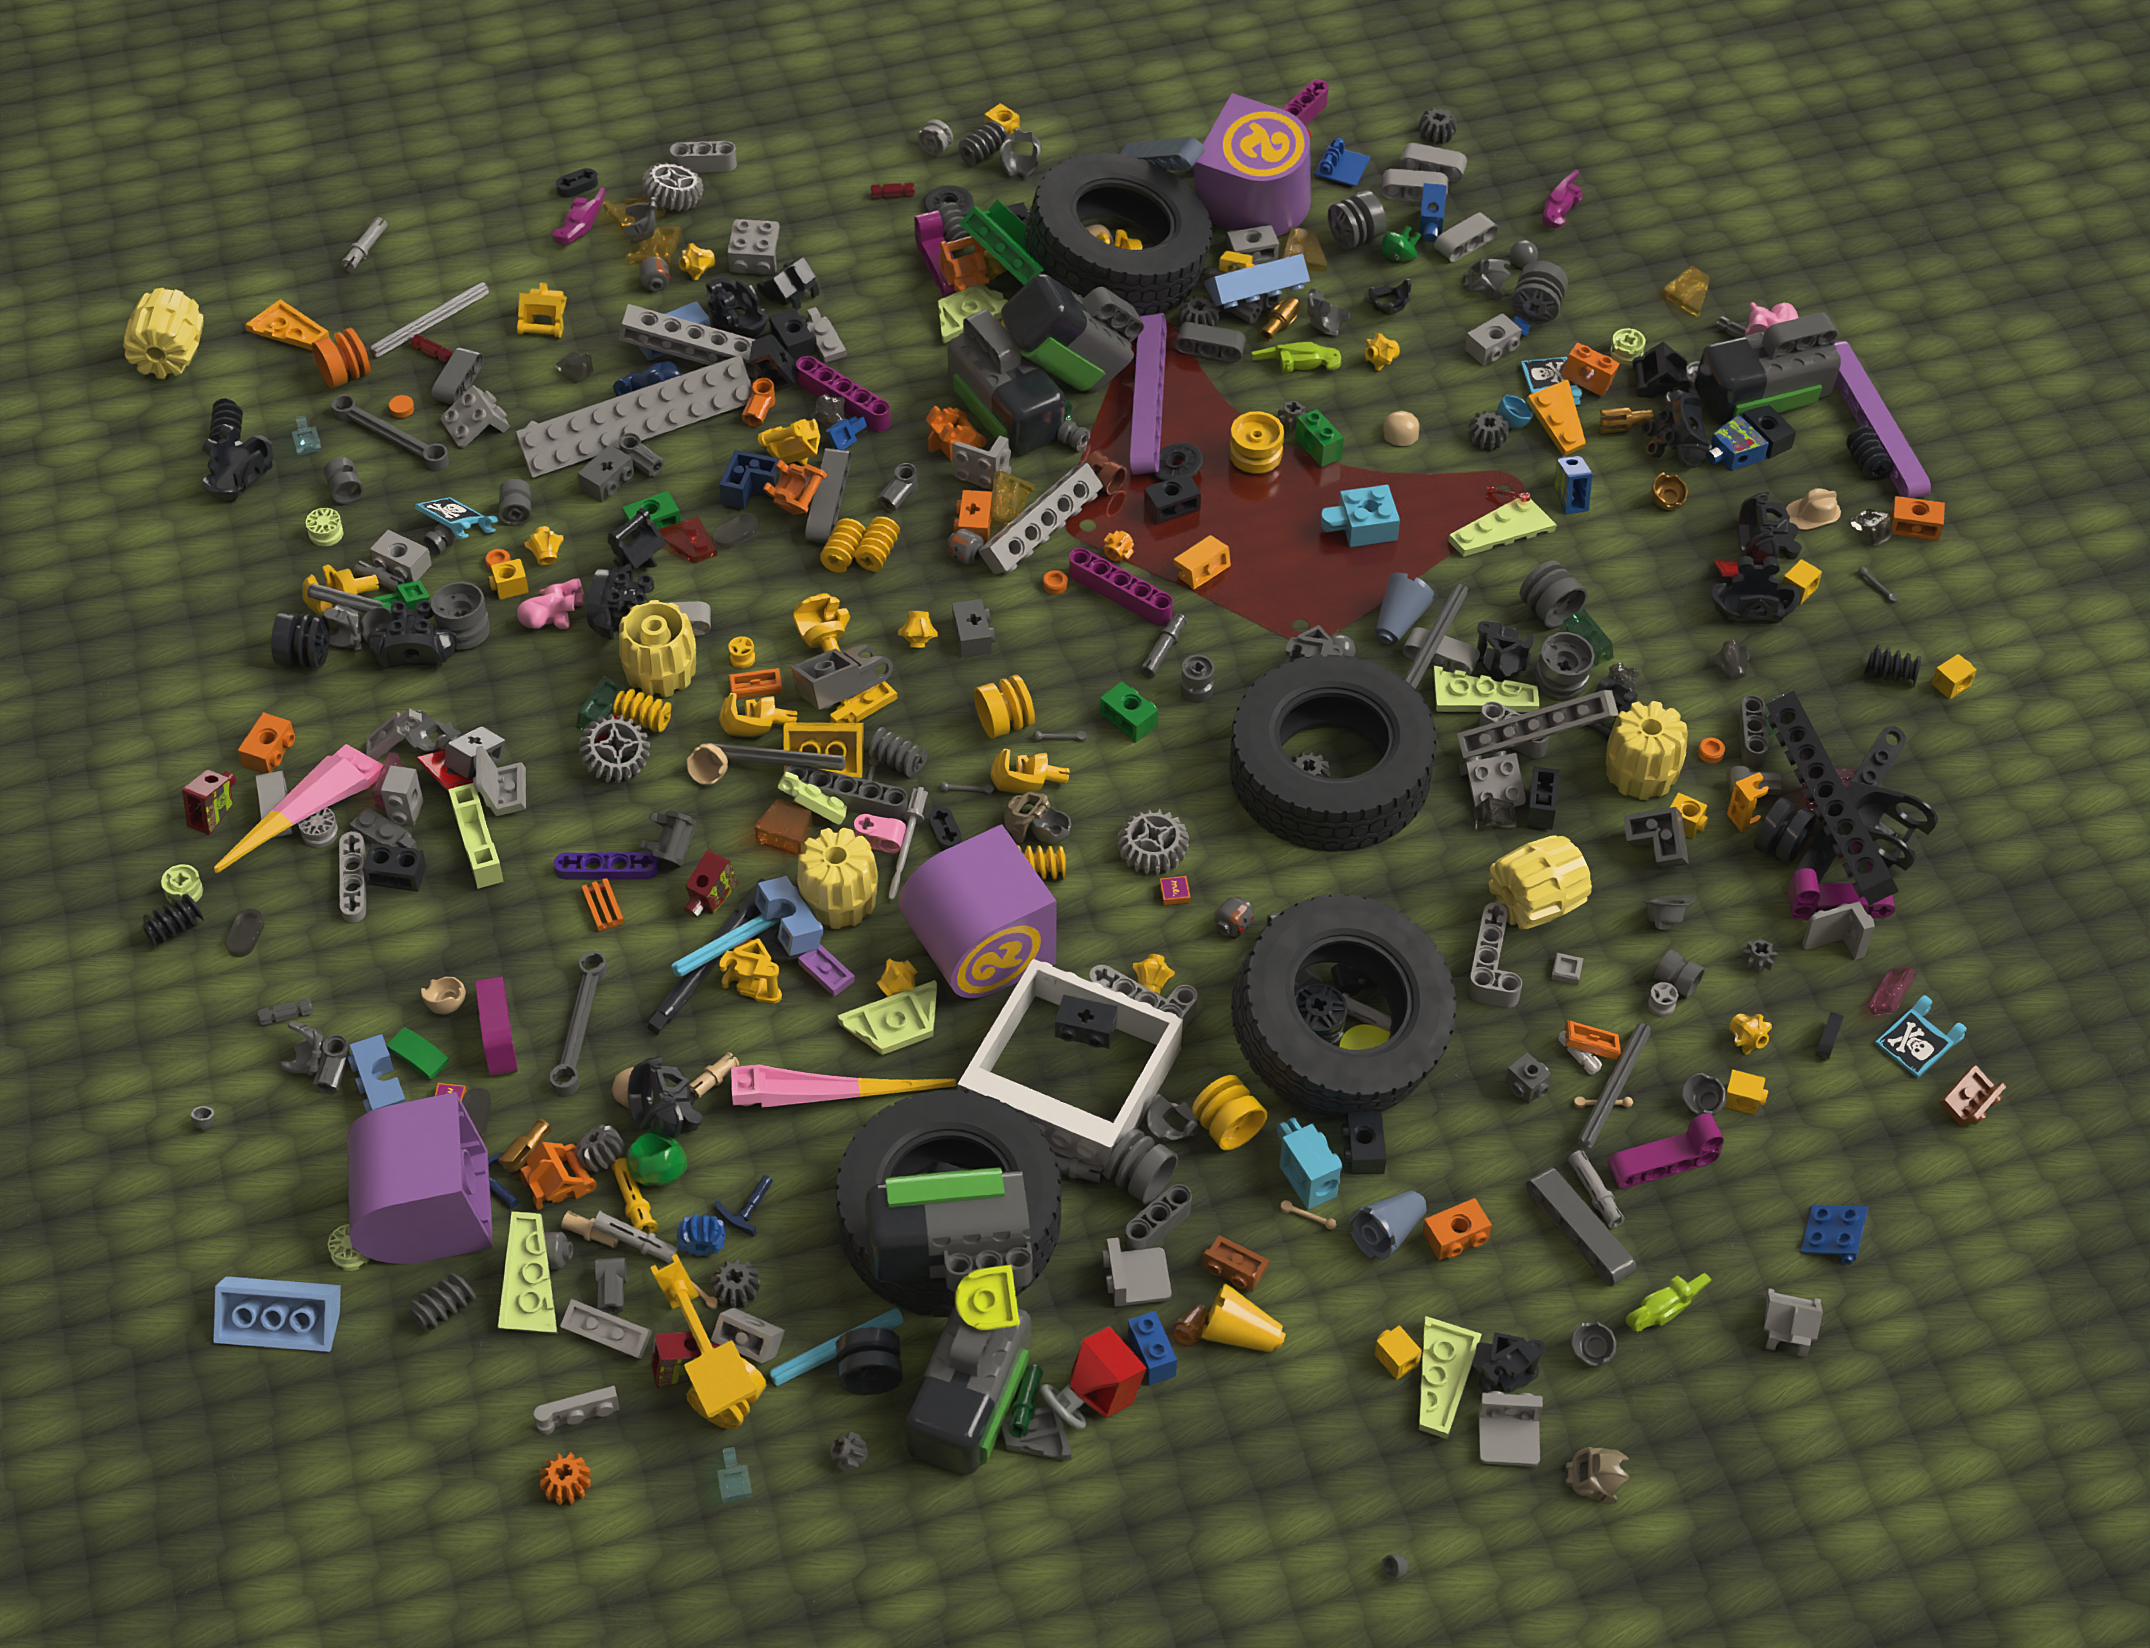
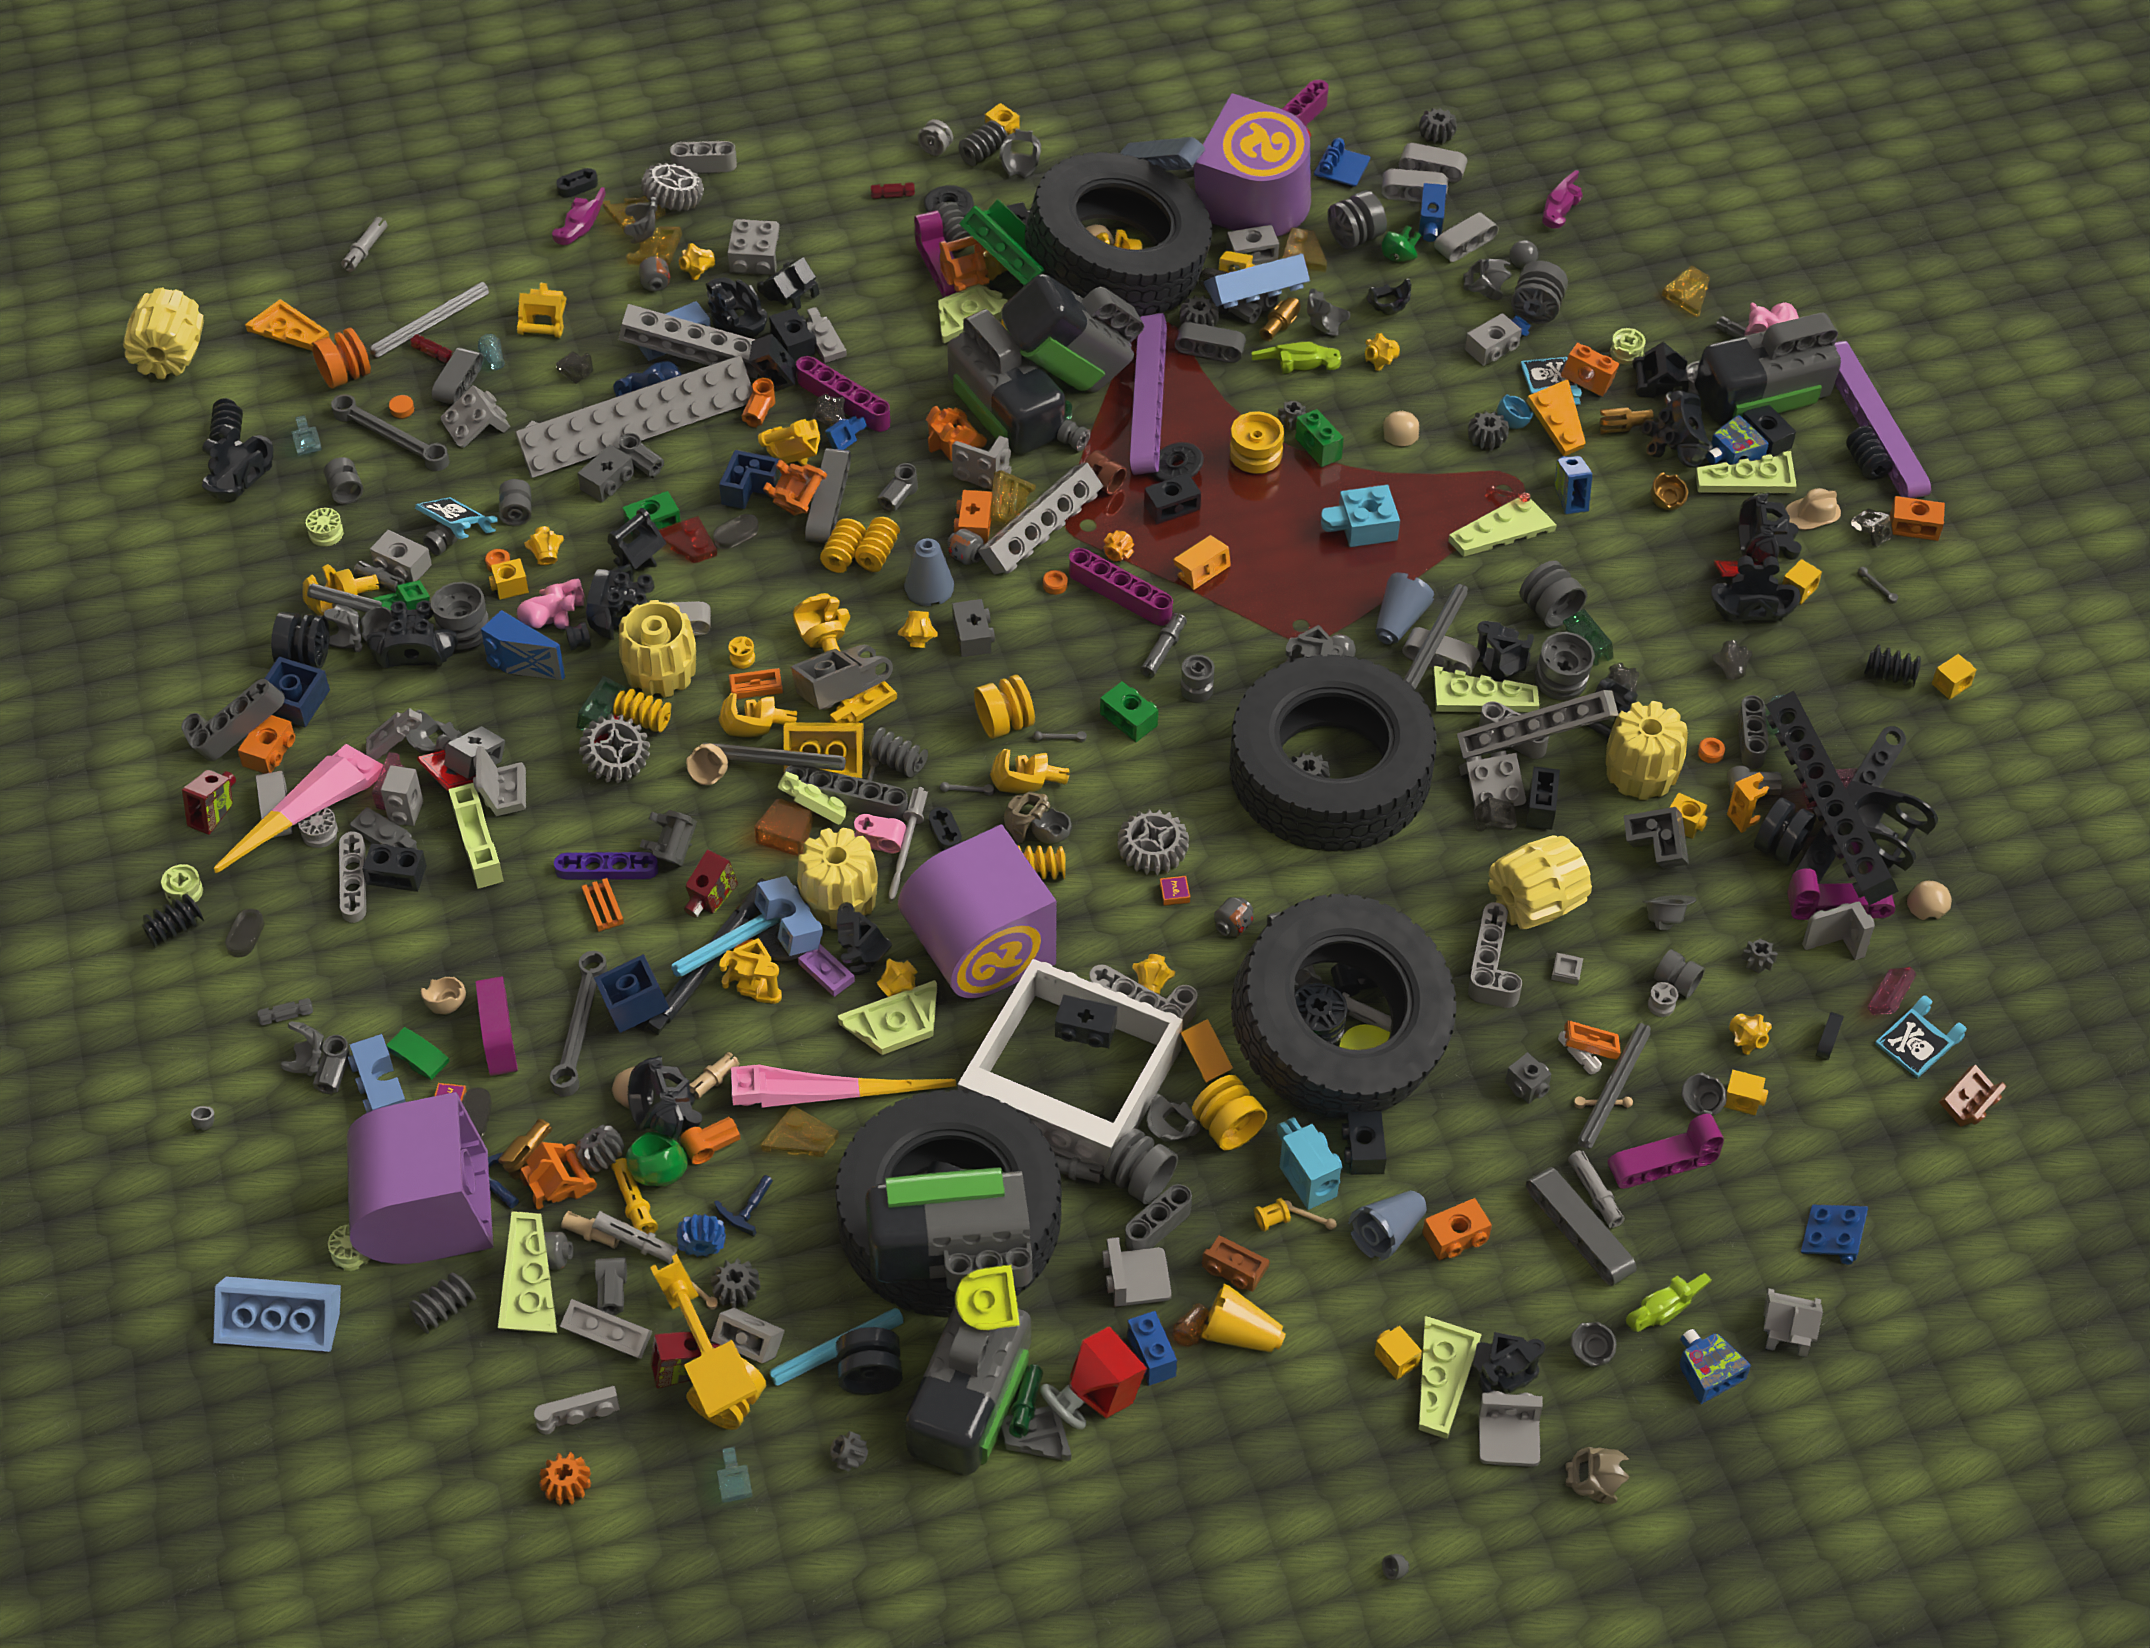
(233, 722): none -> dark grey beam
(302, 688): none -> dark blue brick
(491, 349): none -> clear light blue cone
(521, 649): none -> blue slope
(577, 636): none -> black wheel
(631, 993): none -> dark blue brick
(702, 1143): none -> orange piece
(801, 1135): none -> clear yellow wing
(861, 938): none -> black piece
(928, 575): none -> sand blue cone
(1206, 1050): none -> light orange hinge
(1272, 1214): none -> yellow bush
(1711, 1365): none -> torso
(1747, 476): none -> yellowish green wing
(1929, 900): none -> tan hair

